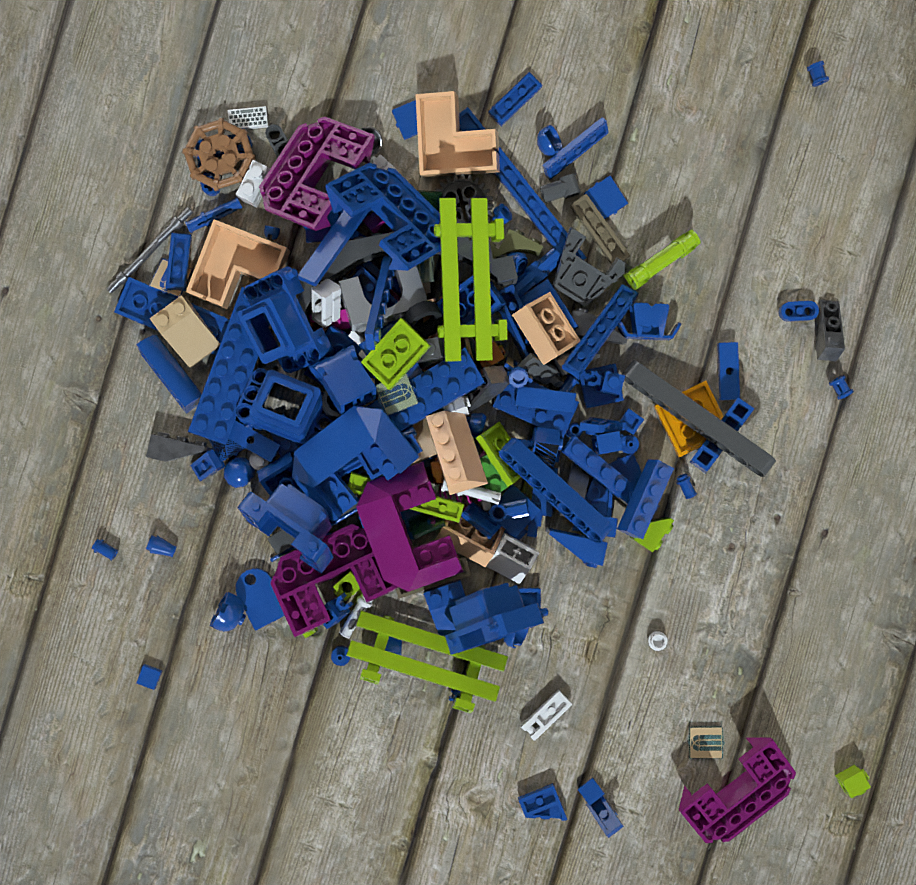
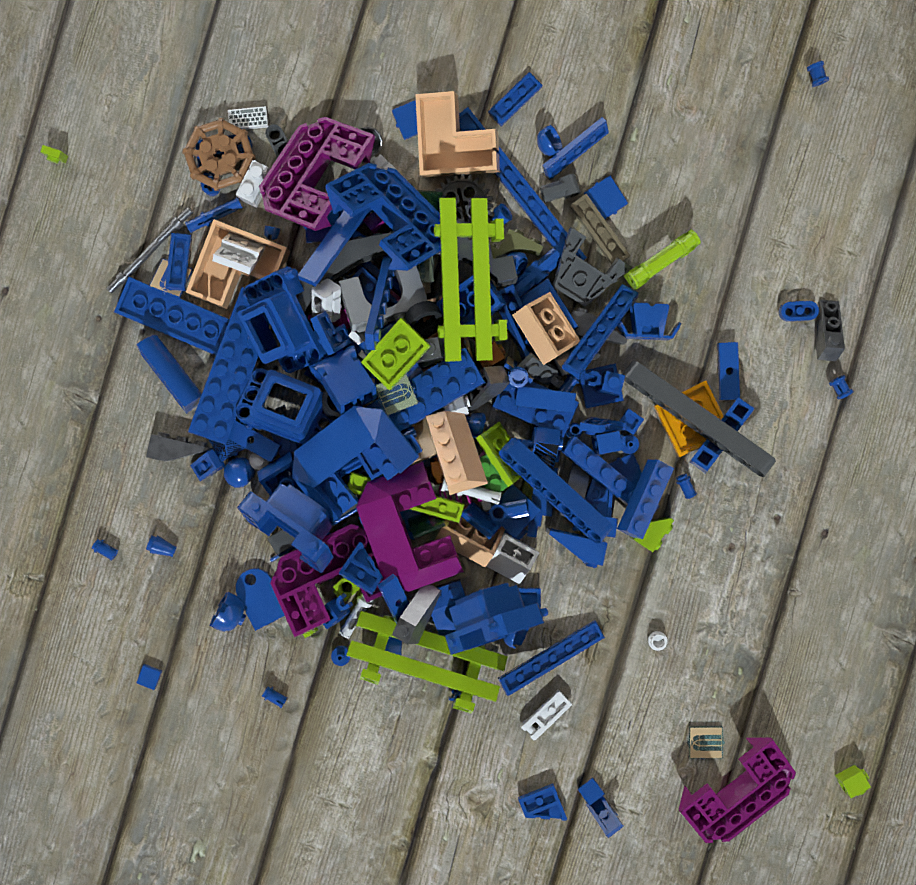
(54, 155): none -> lime plate
(185, 331): tan slope -> none
(239, 253): none -> white slope
(274, 696): none -> blue pin
(331, 338): none -> blue plate
(361, 570): none -> blue wing
(394, 596): none -> blue tile
(416, 615): none -> flat silver slope
(550, 658): none -> blue tile

